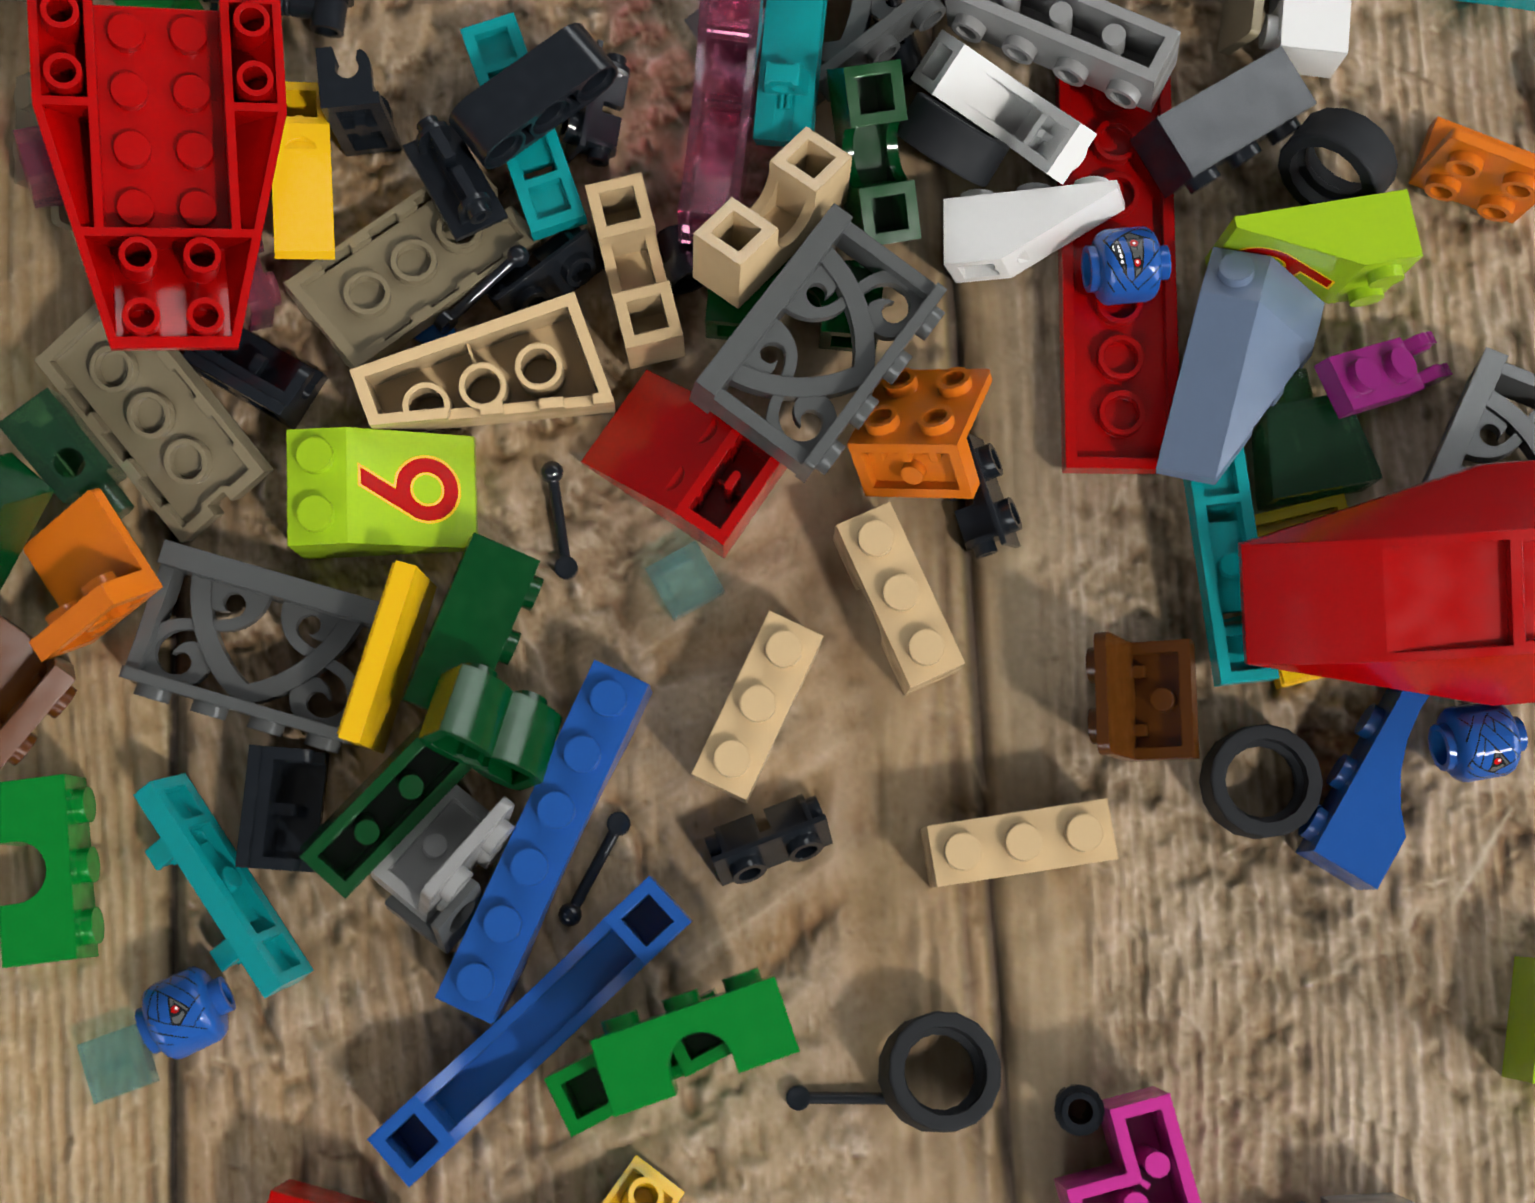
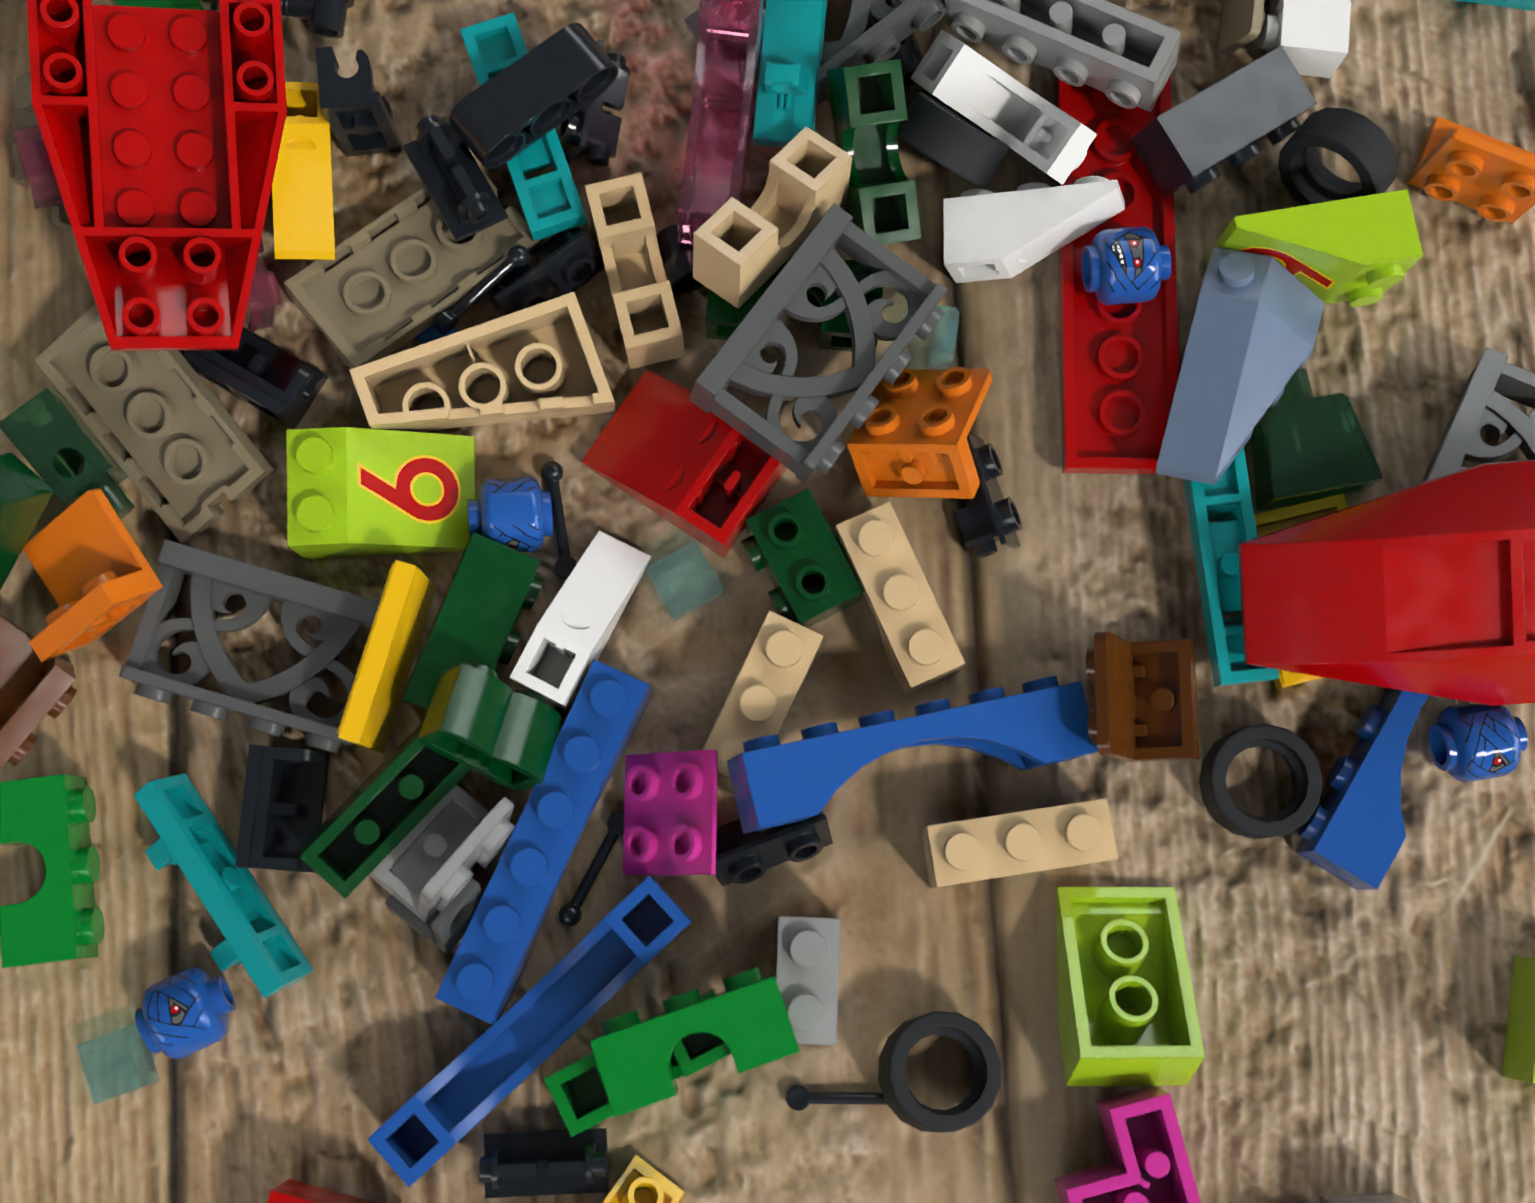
(512, 513): none -> blue head
(544, 1163): none -> black hinge
(580, 621): none -> white slope
(670, 813): none -> dark pink hinge
(797, 779): none -> blue arch
(801, 560): none -> dark green brick
(809, 976): none -> light grey brick
(943, 340): none -> clear light blue tile
(1092, 1116): black pin -> none
(1124, 988): none -> lime slope
(1378, 374): magenta hinge -> none

